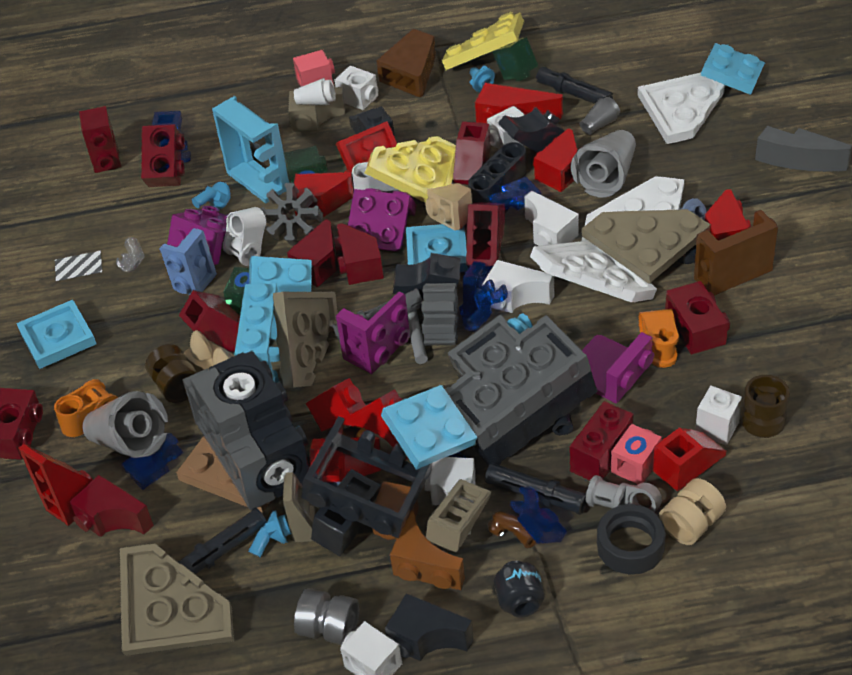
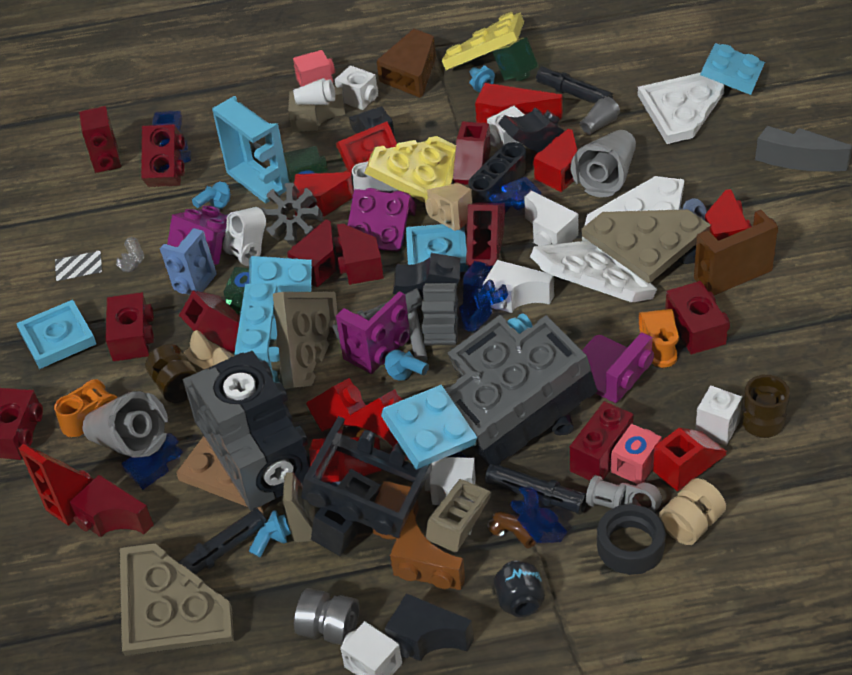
(128, 326): none -> dark red brick
(401, 364): none -> dark azure plate

